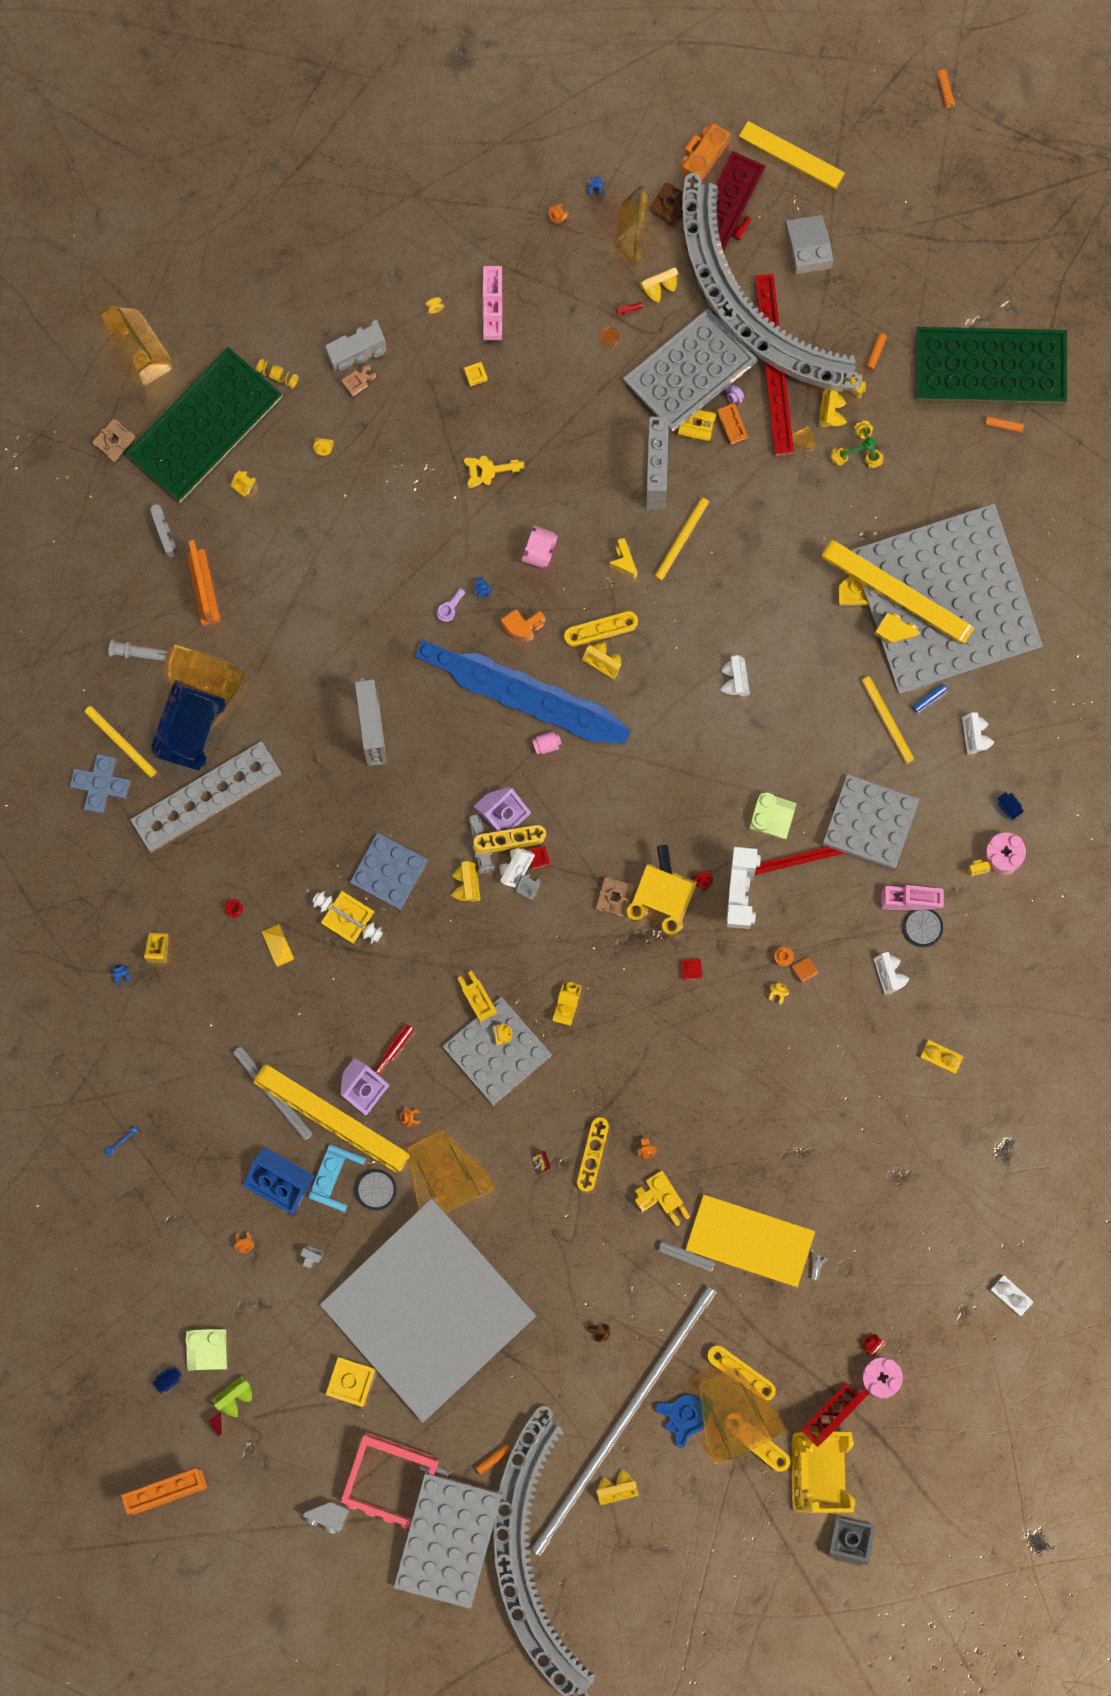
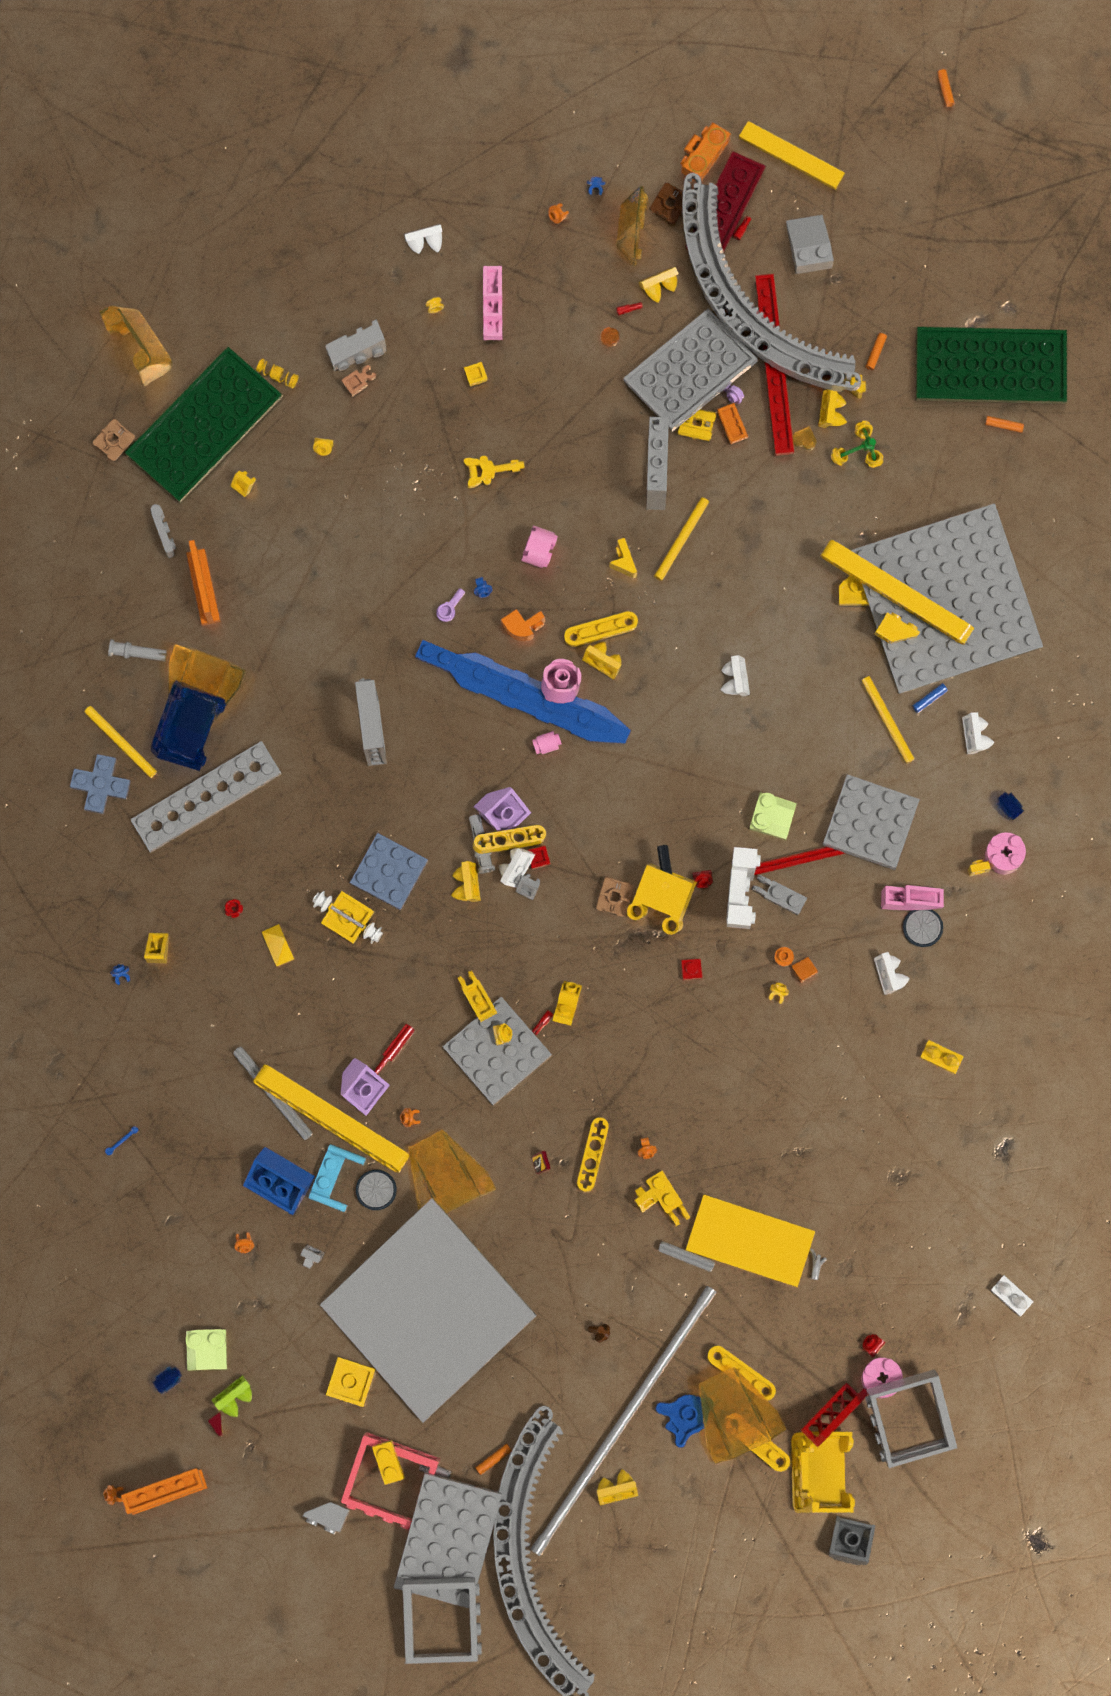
(110, 1494): none -> orange plate
(388, 1462): none -> yellow plate
(432, 235): none -> white tile
(436, 1584): none -> light grey window
(545, 1020): none -> red pin
(561, 681): none -> bright pink brick
(781, 895): none -> light grey hinge
(921, 1451): none -> light grey window

